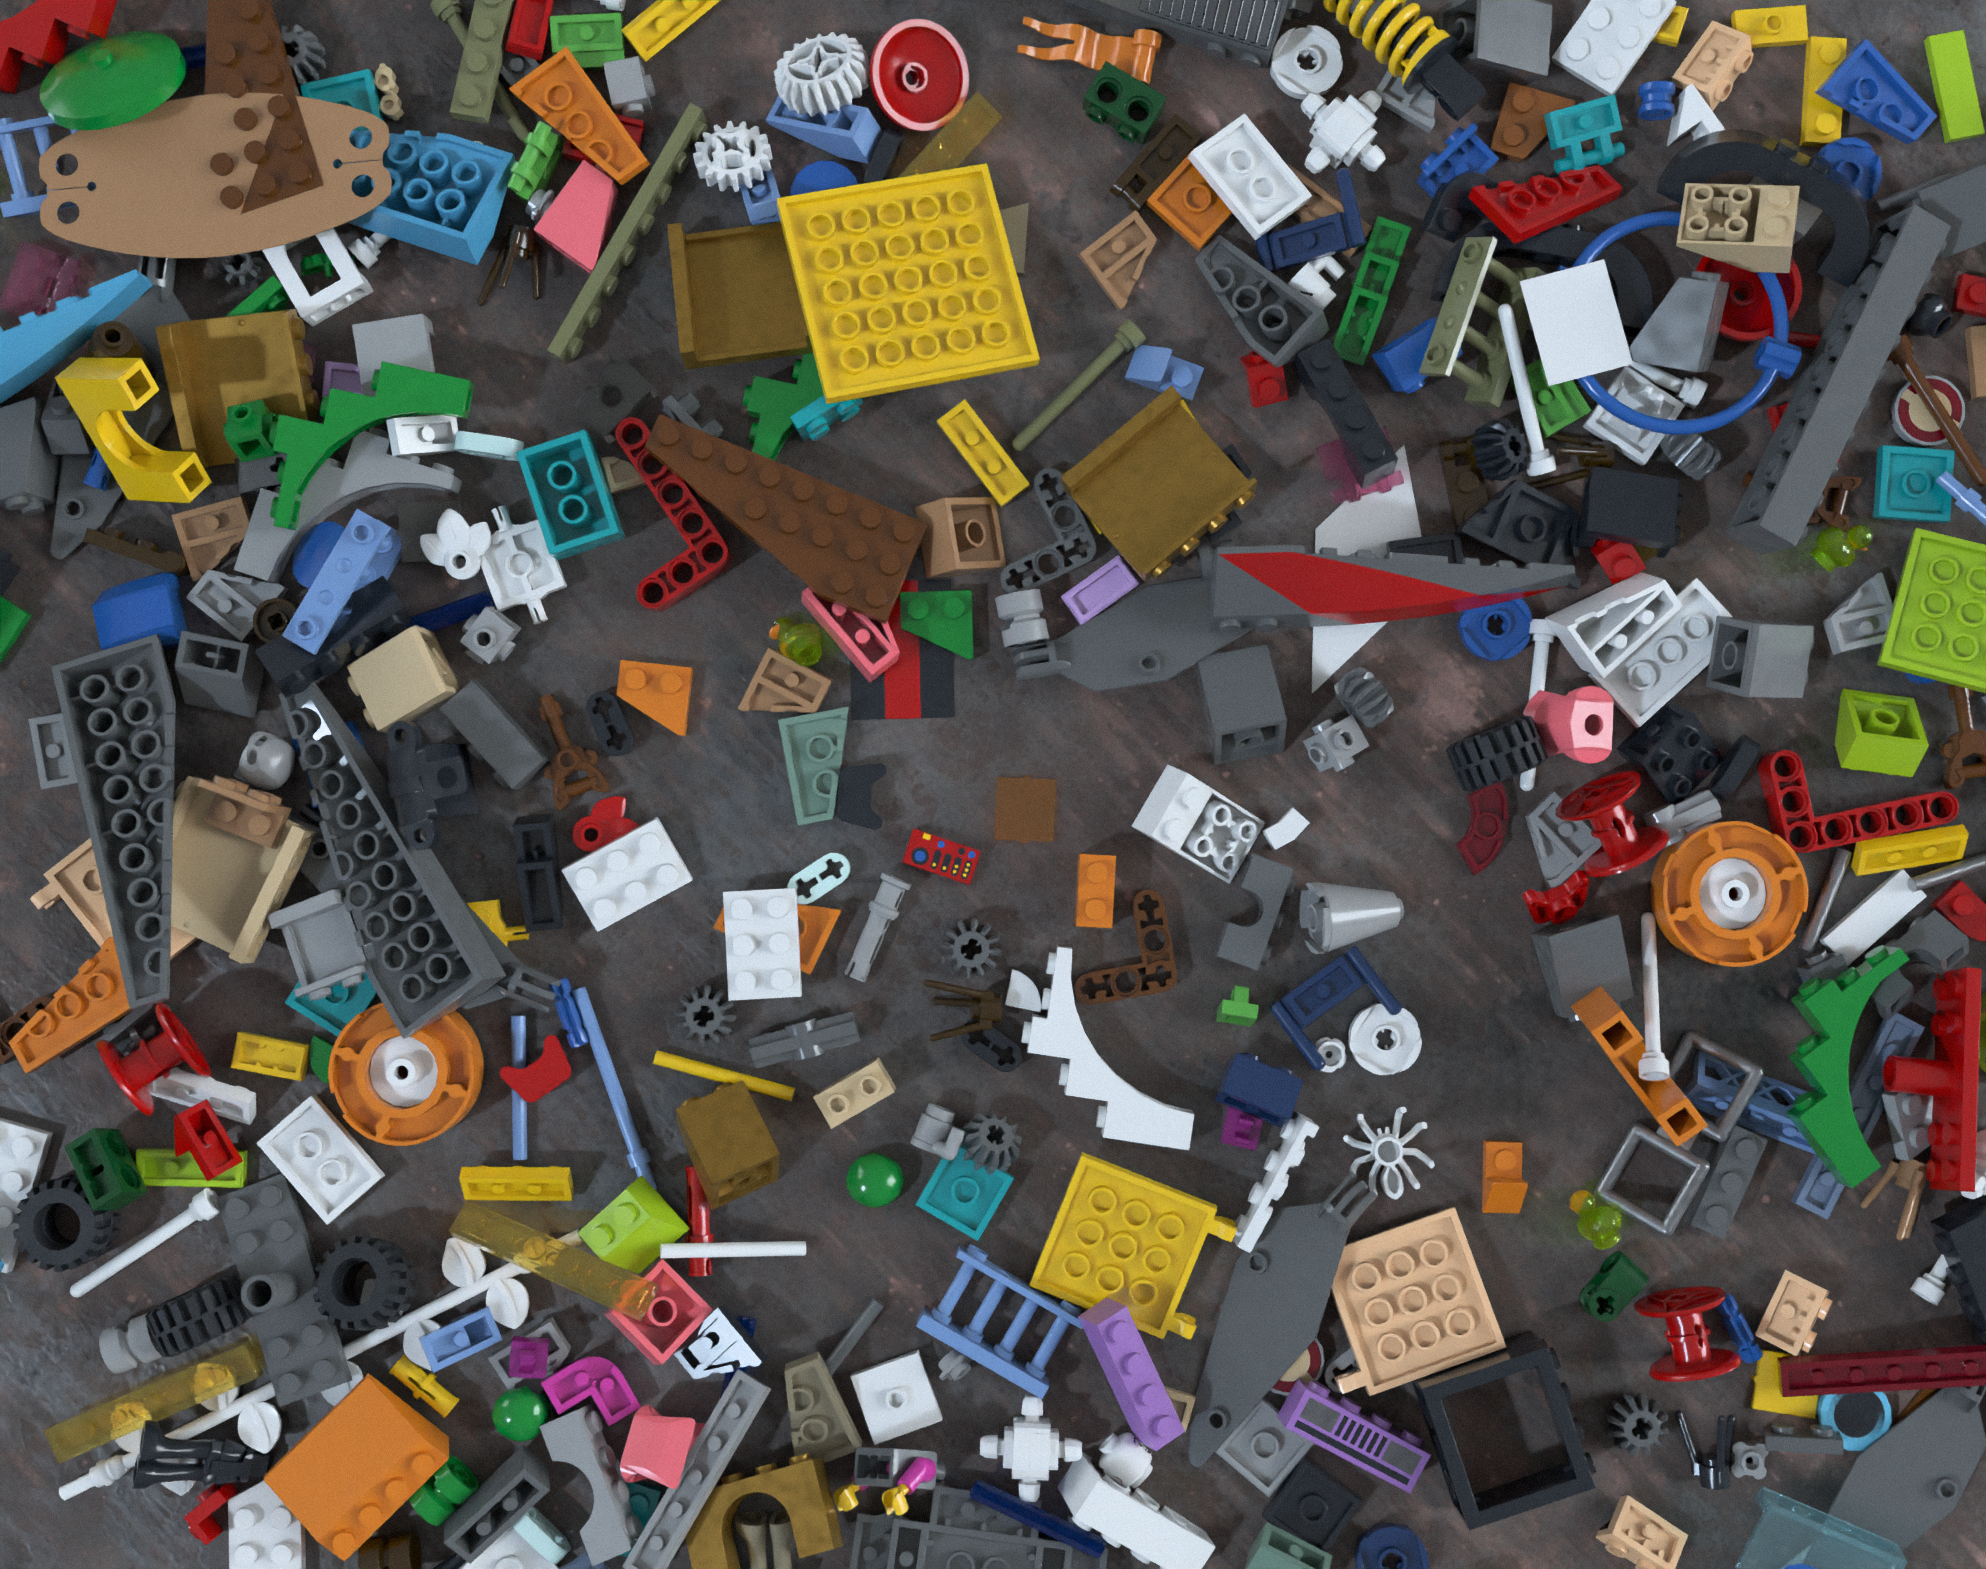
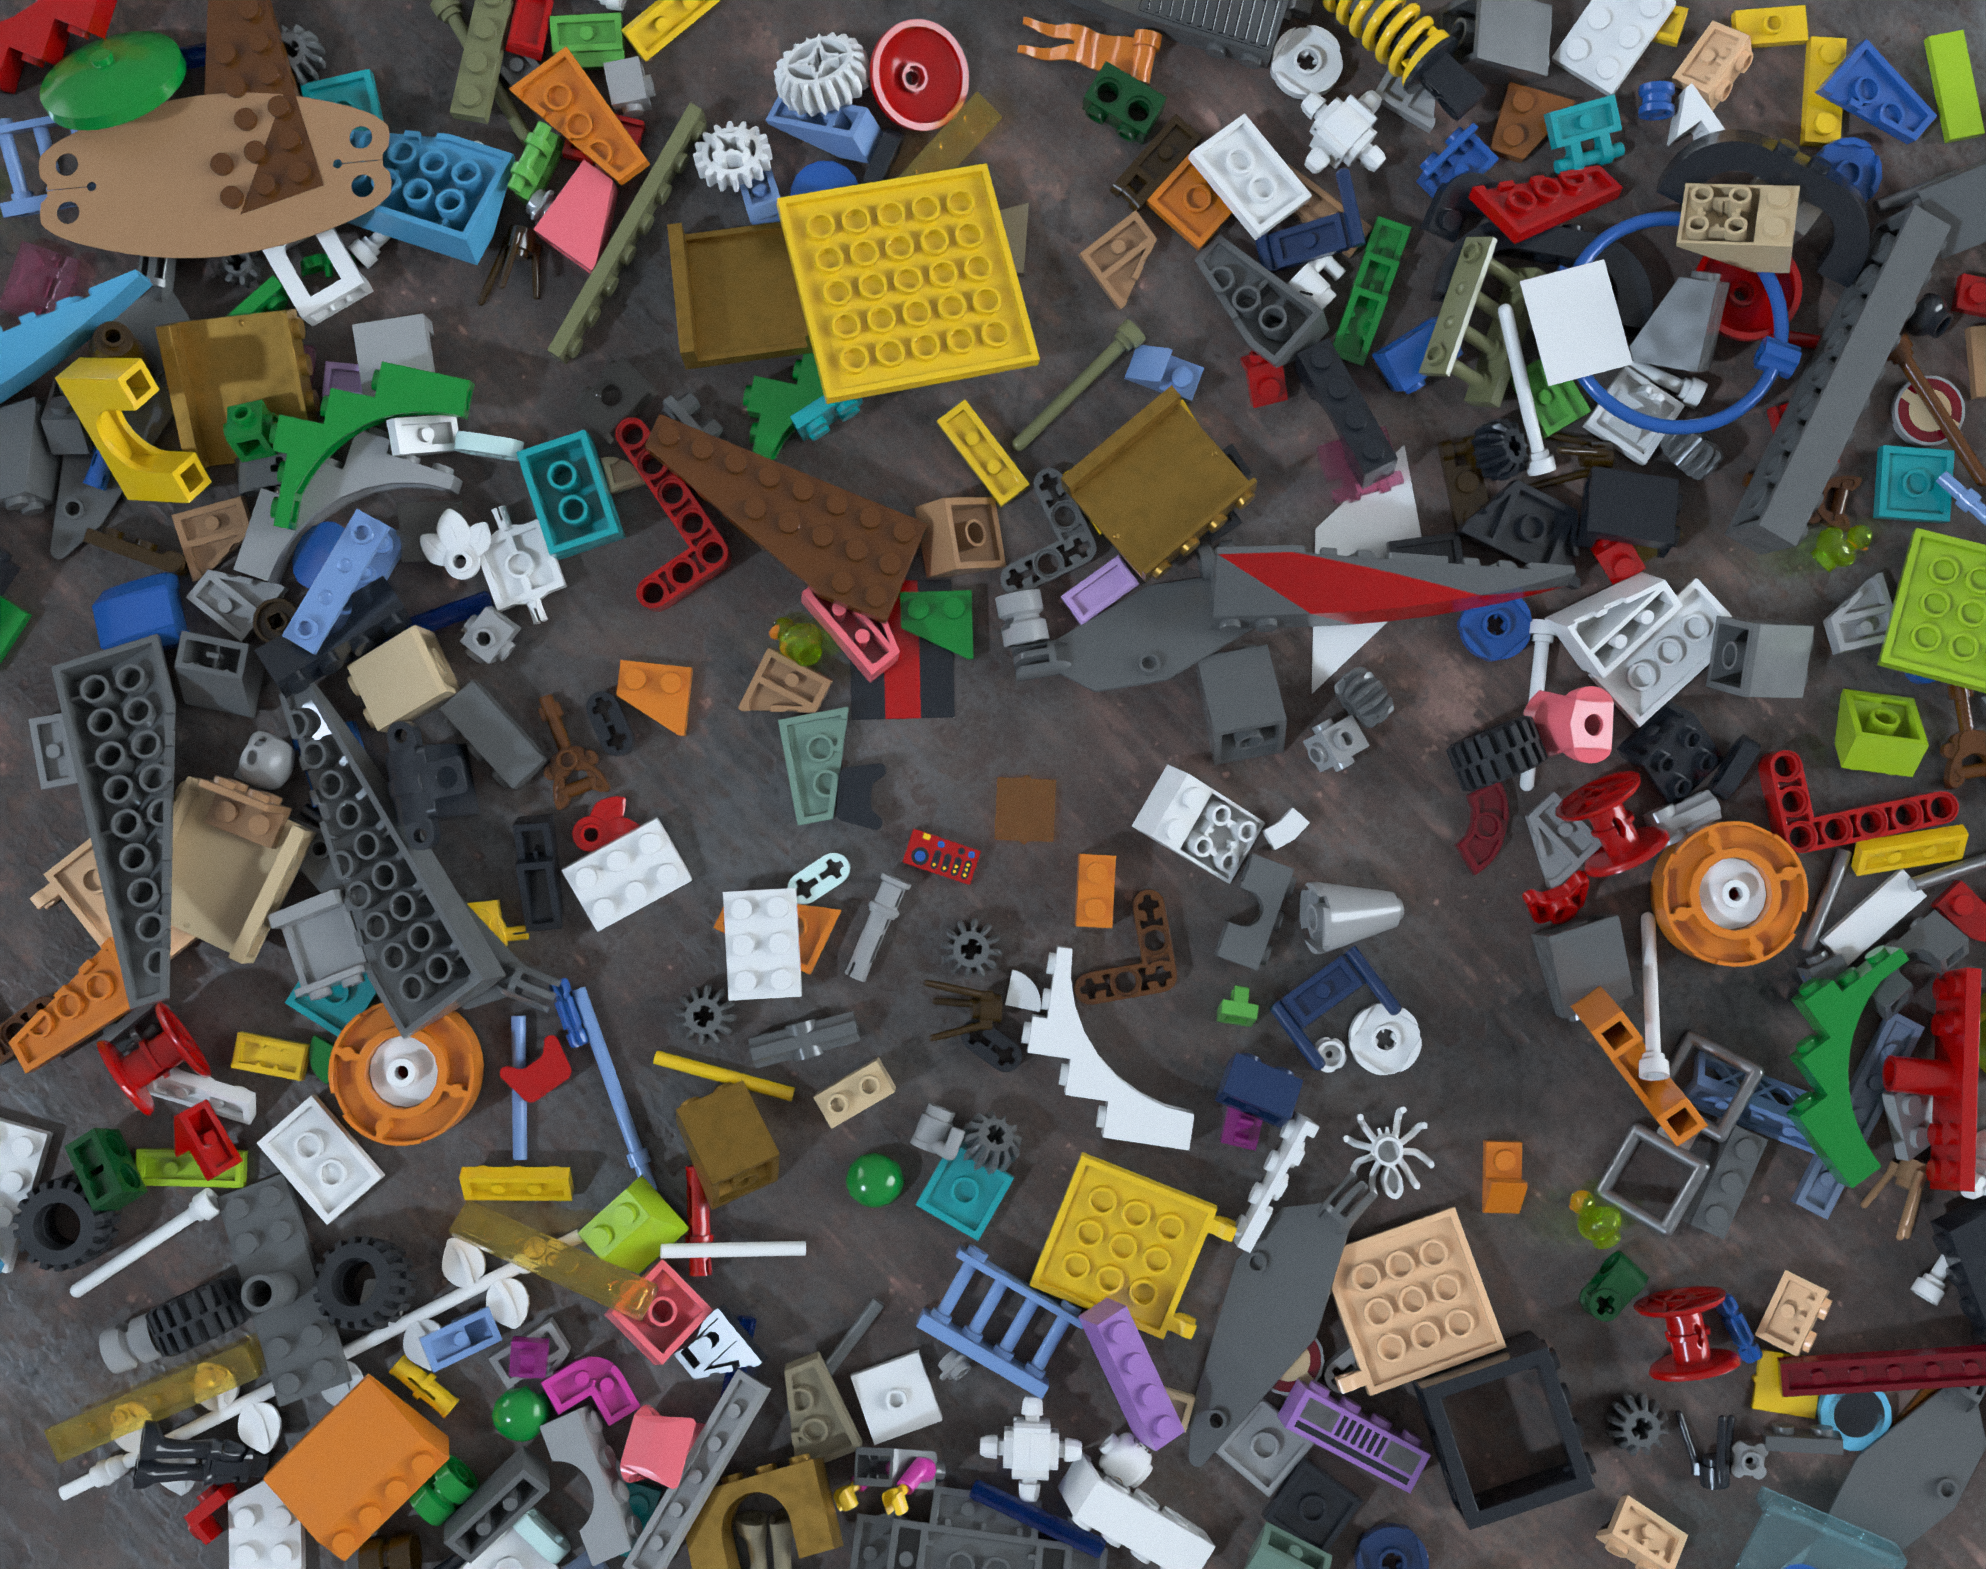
(390, 102): tan piece -> none

